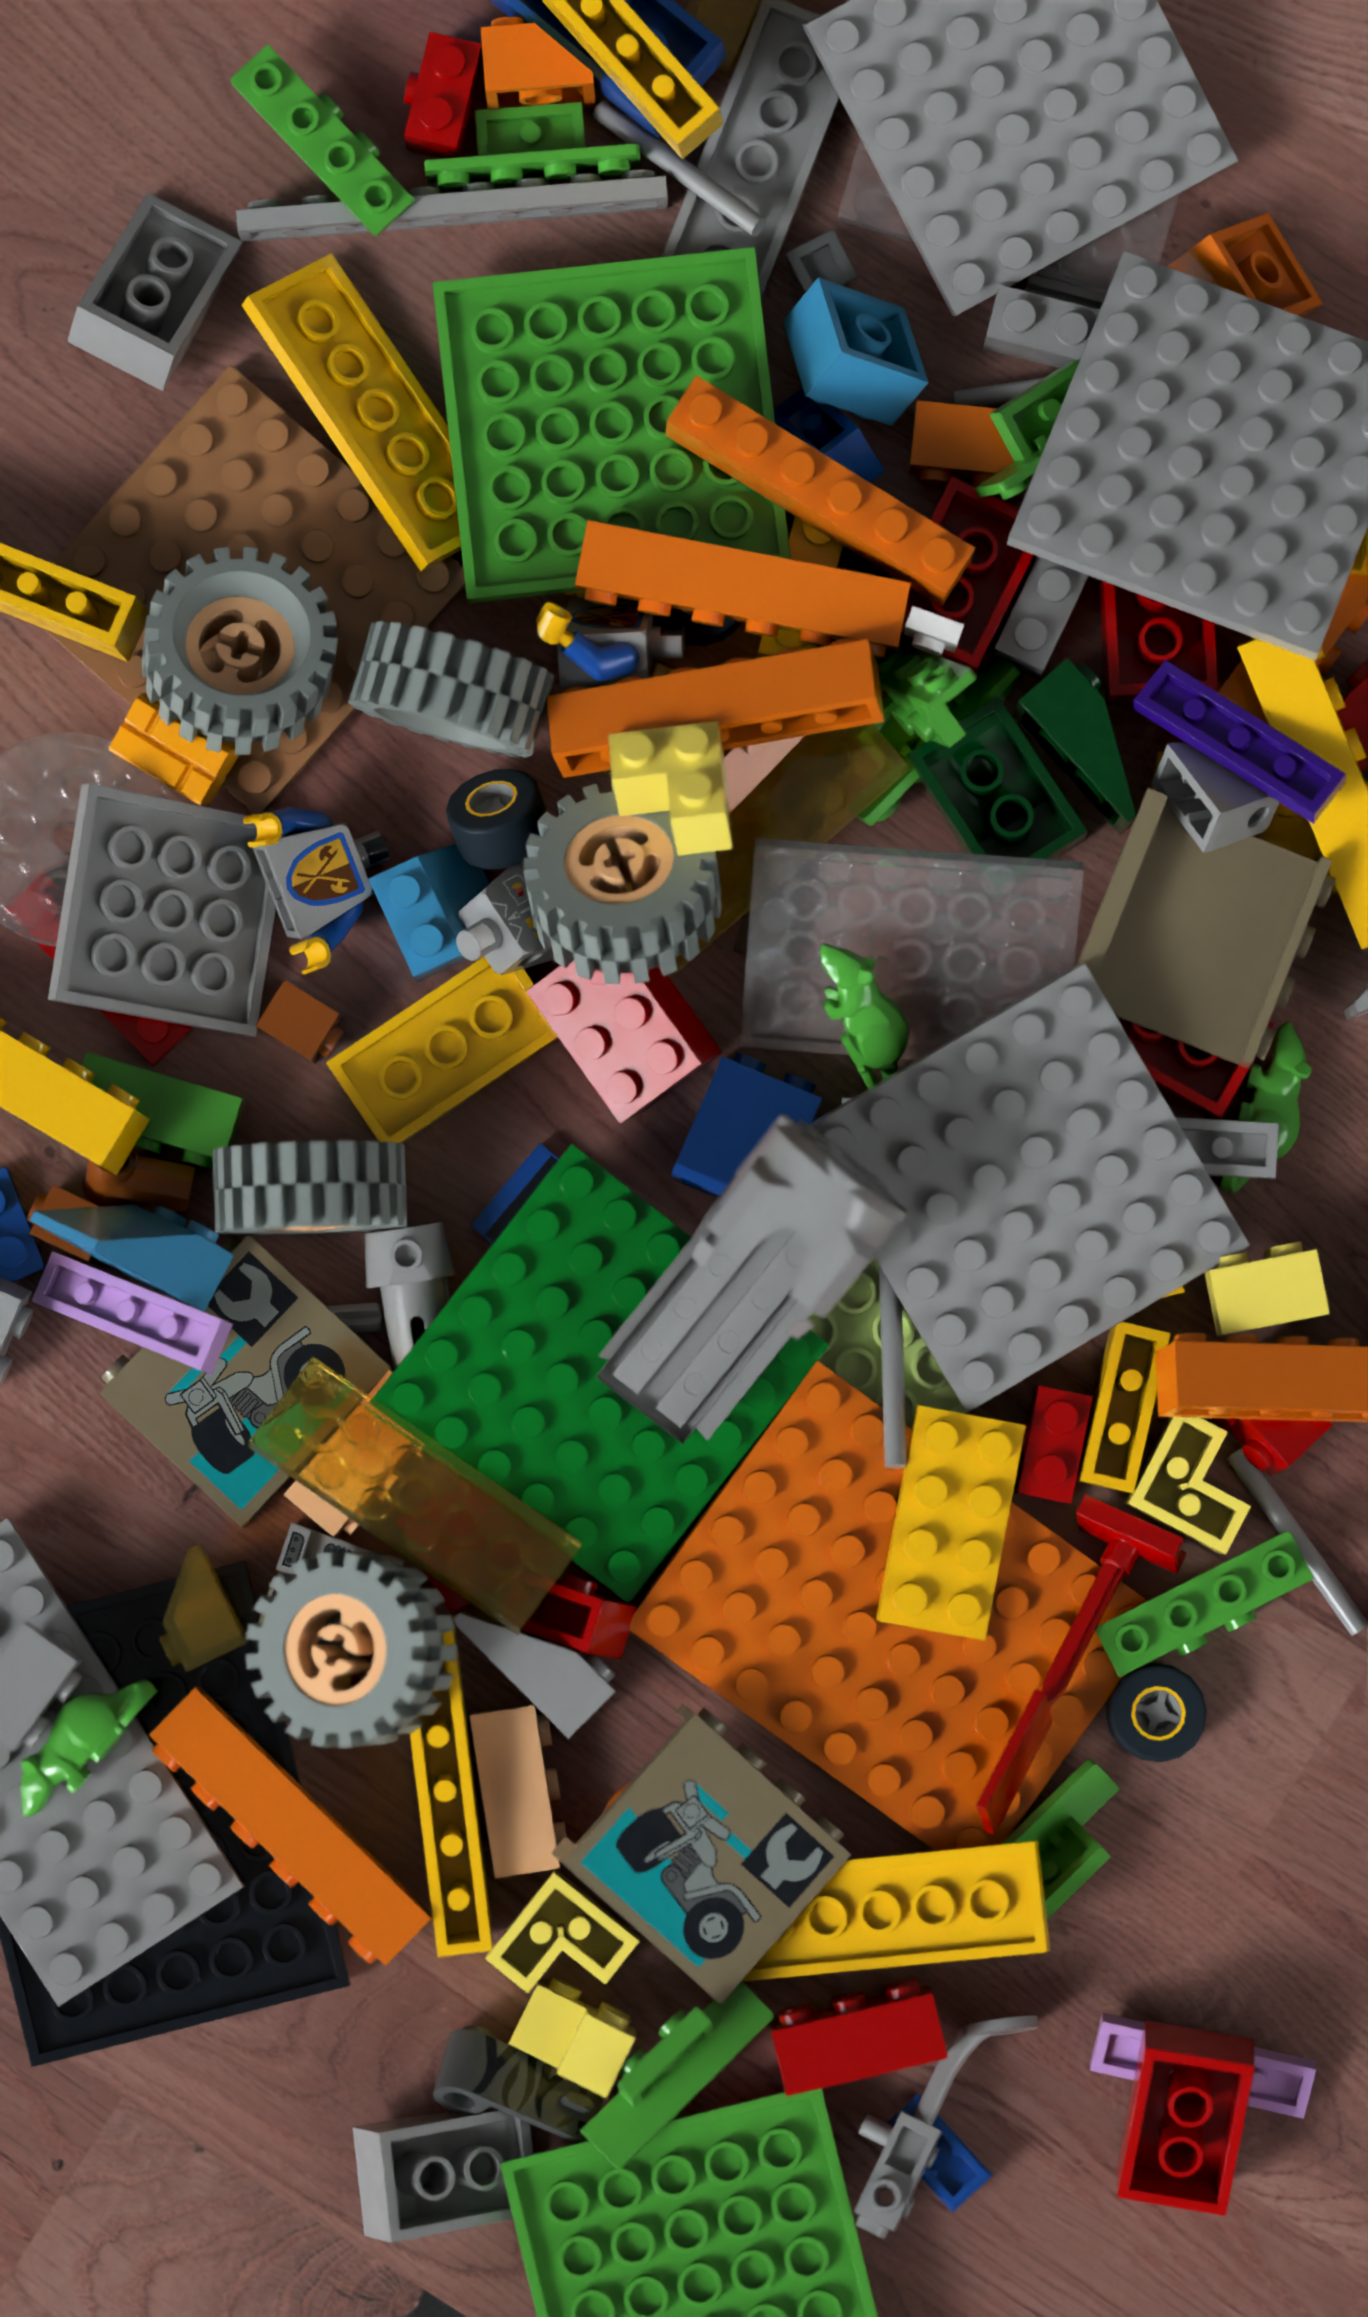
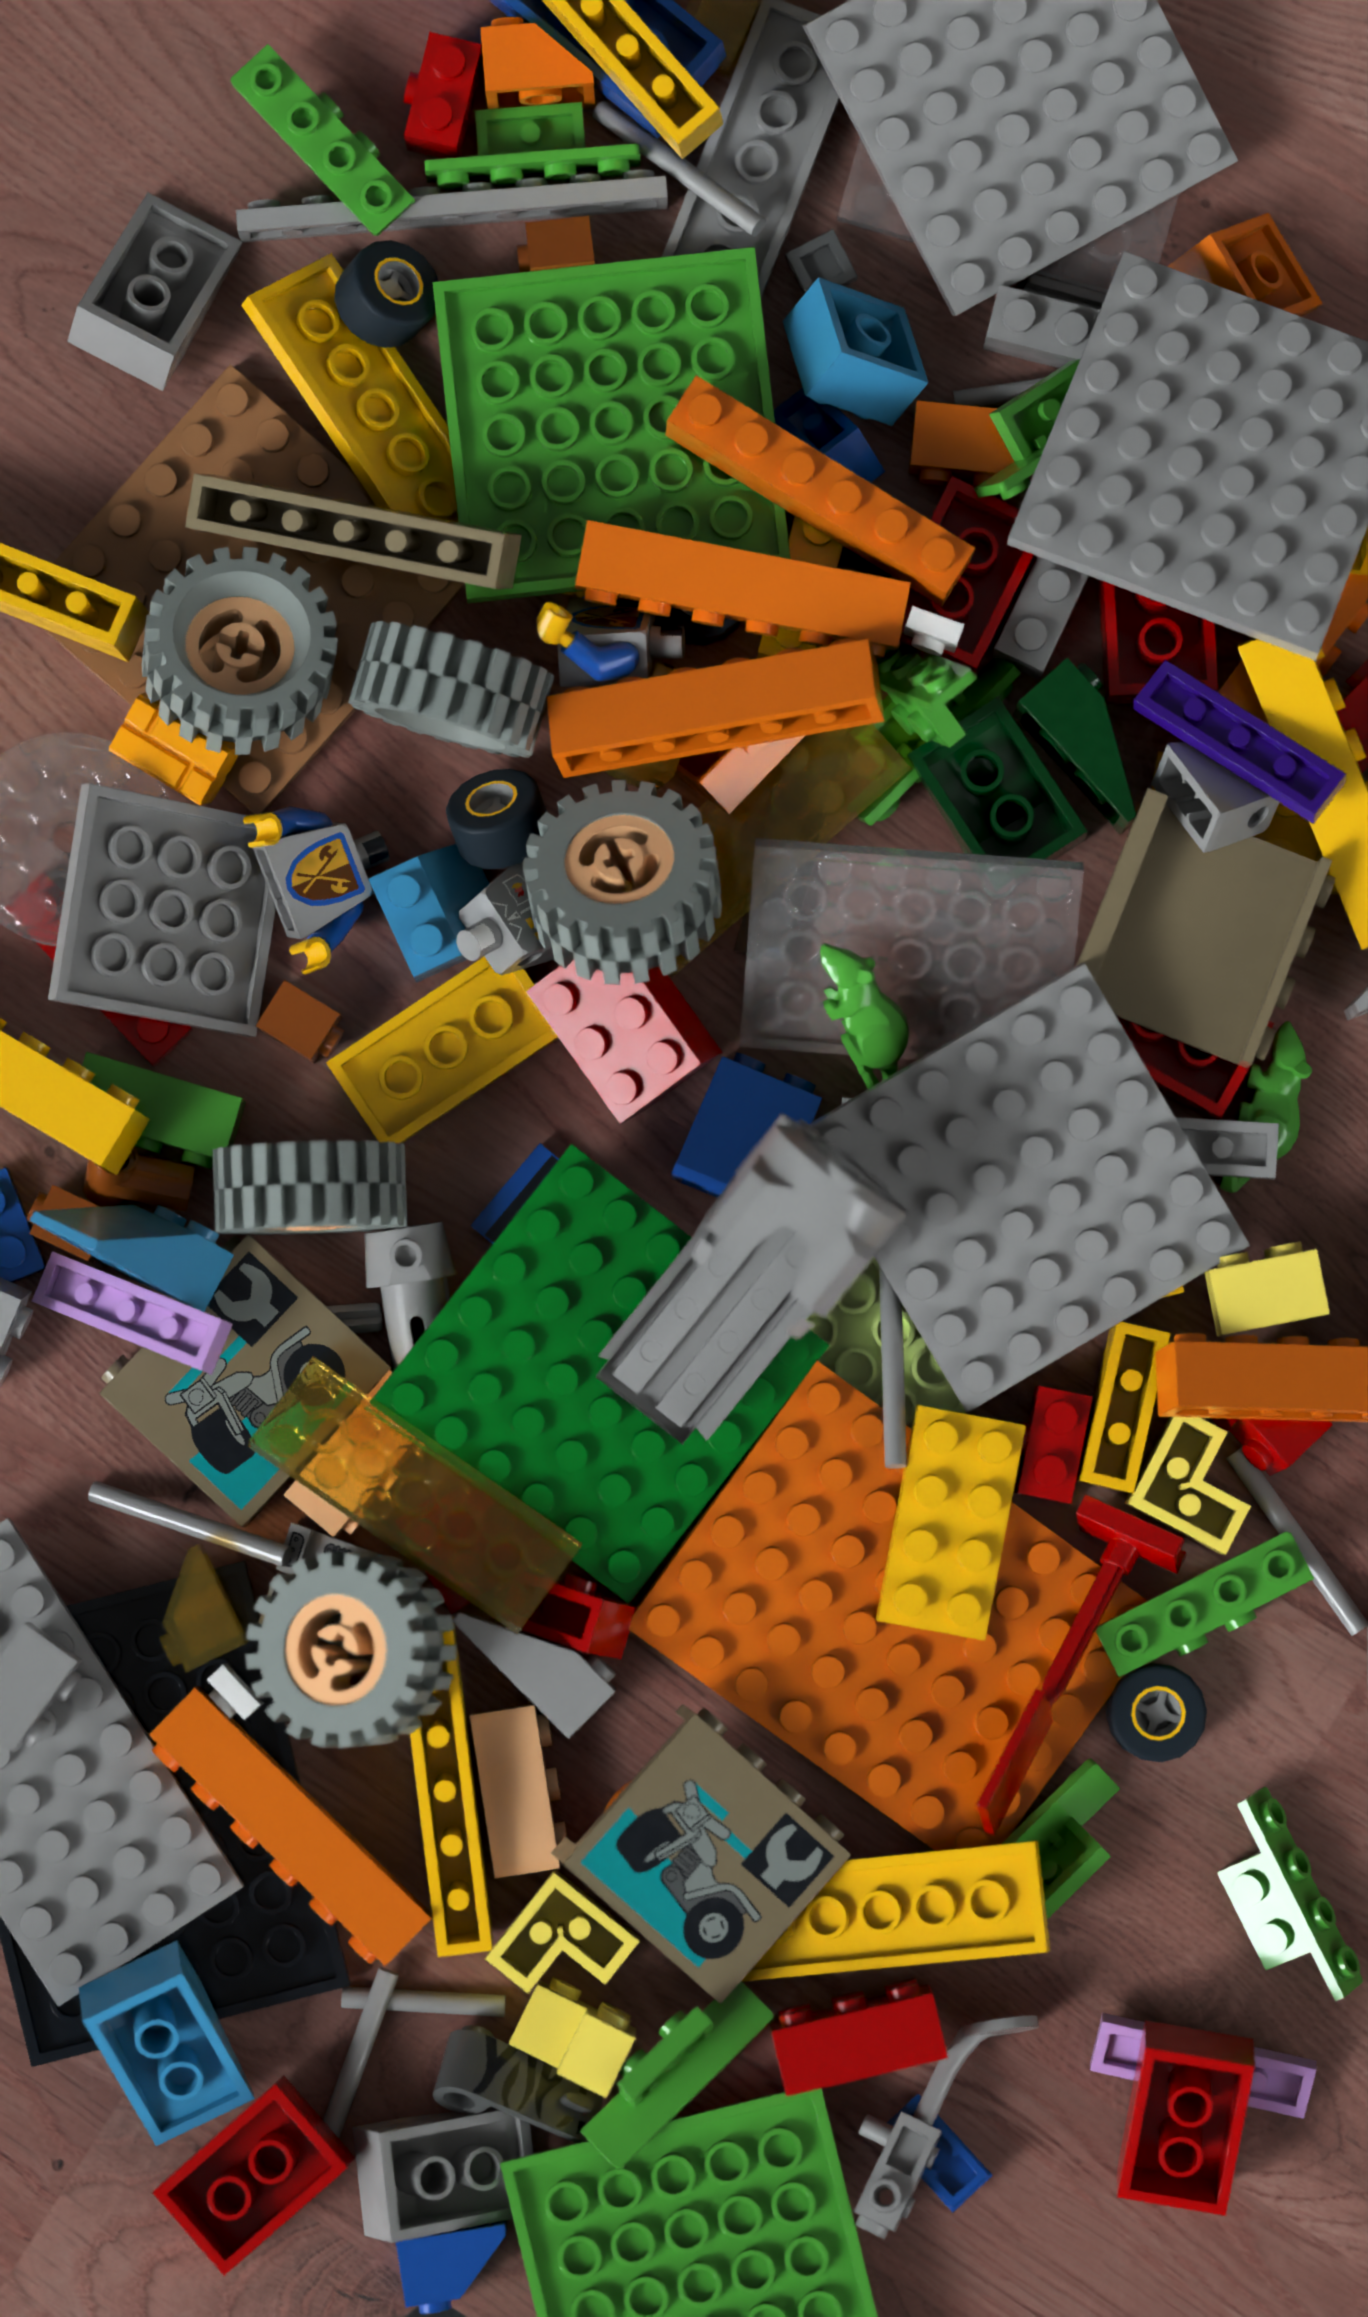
(82, 1731): bright green animal -> none
(164, 2043): none -> dark azure slope
(190, 1523): none -> light grey bar
(232, 1693): none -> white plate
(253, 2175): none -> red brick
(353, 531): none -> dark tan brick
(360, 2049): none -> light grey bar
(386, 294): none -> black wheel
(430, 2001): none -> light grey bar
(445, 2264): none -> blue slope
(556, 244): none -> dark orange brick
(679, 773): light yellow brick -> none
(1282, 1902): none -> bracket

